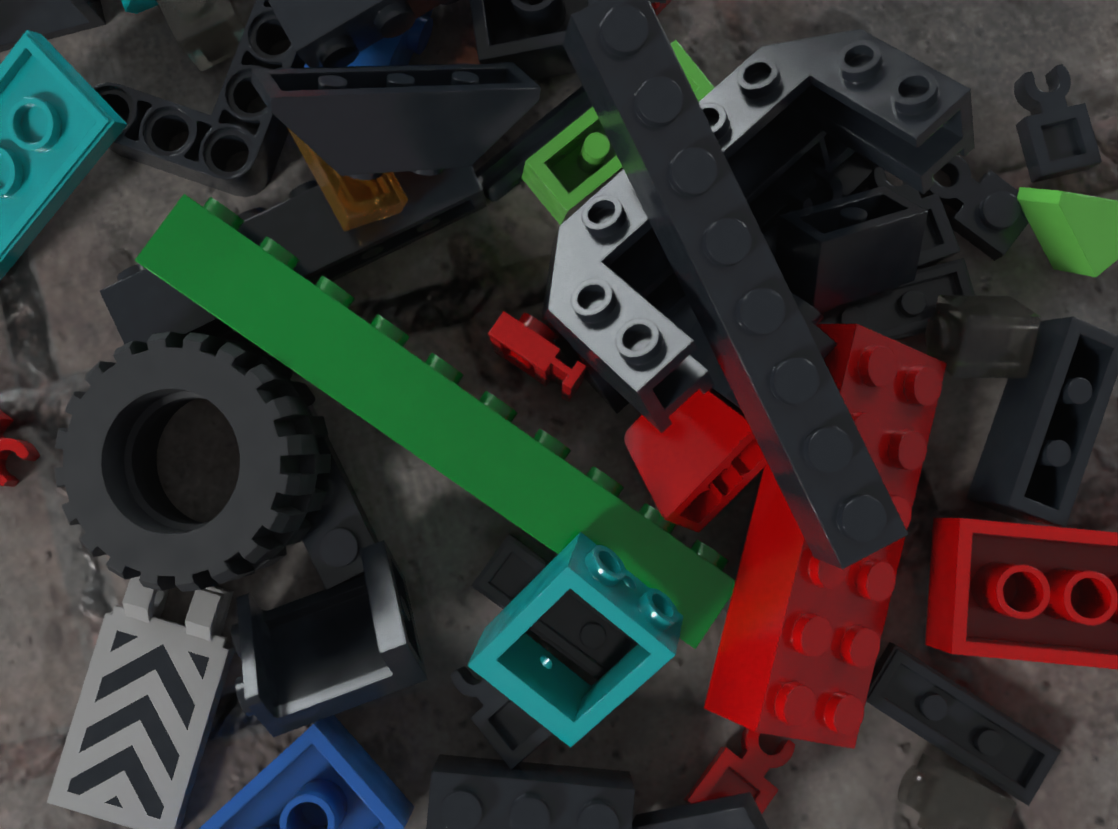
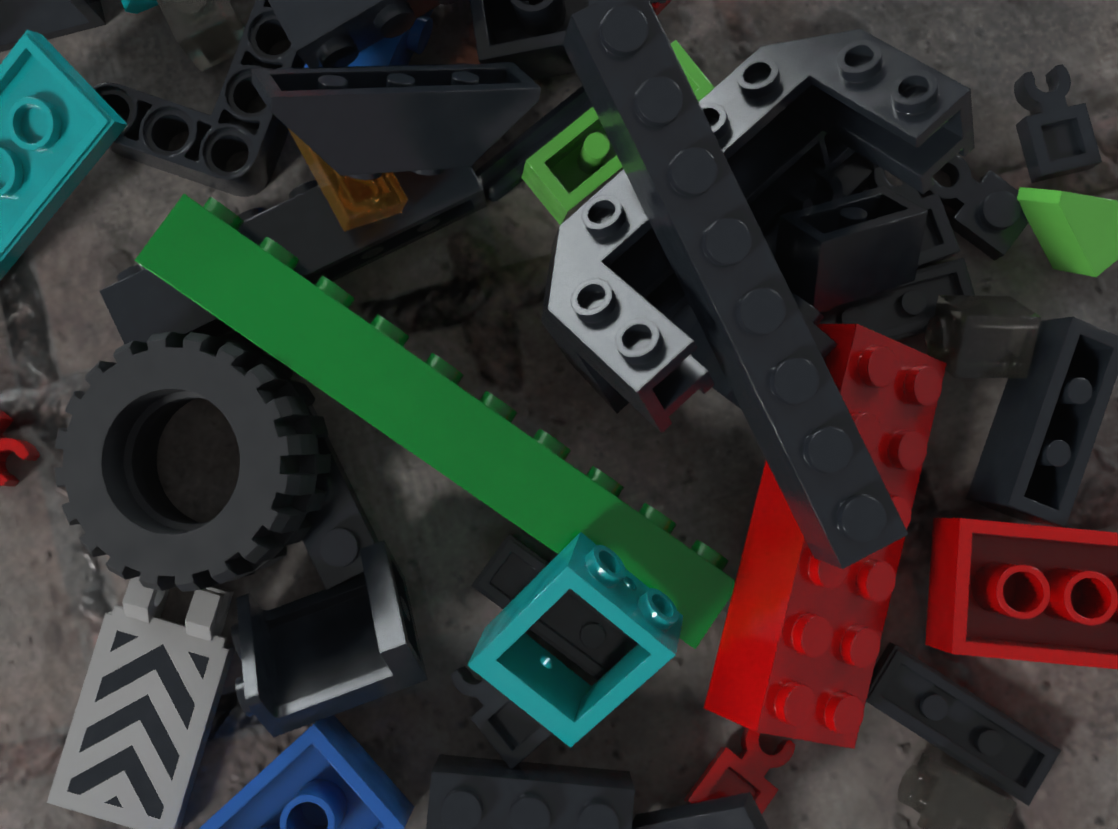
(531, 349): red plate -> none
(697, 460): red torso -> none

